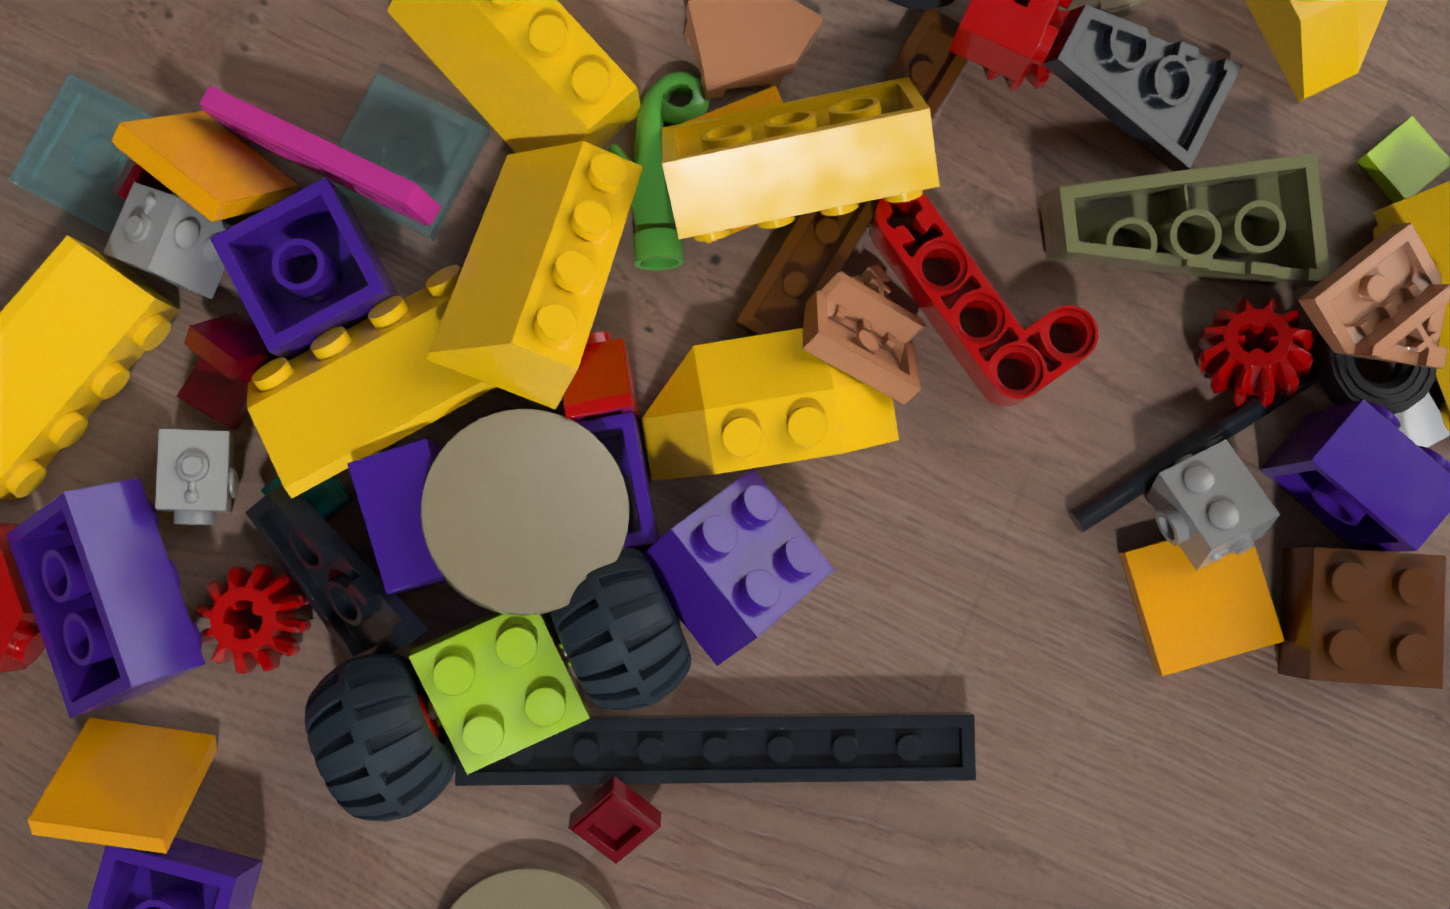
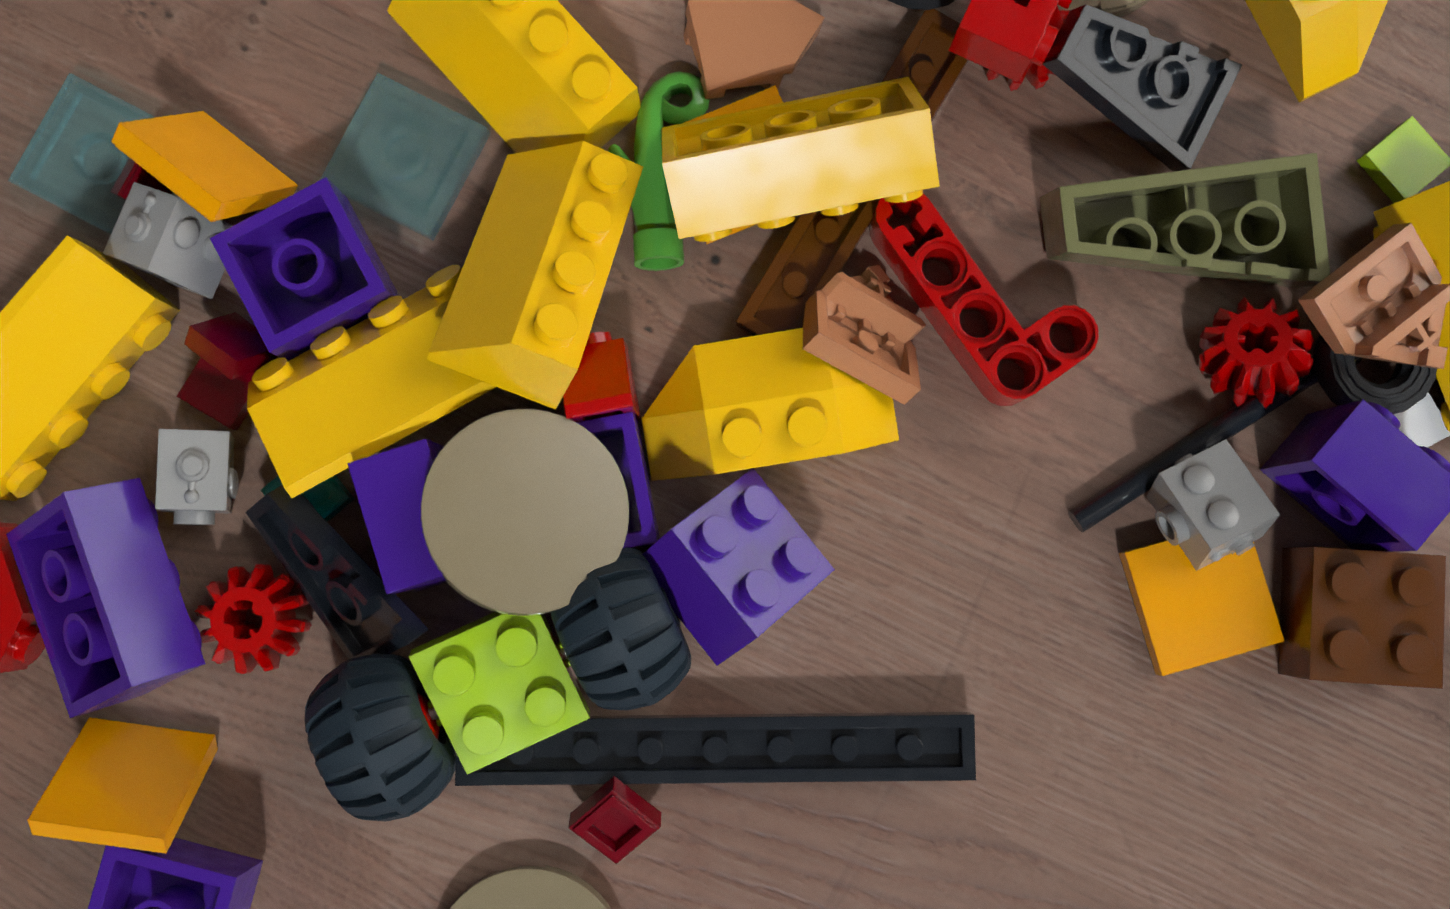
(321, 156): dark pink tile -> none

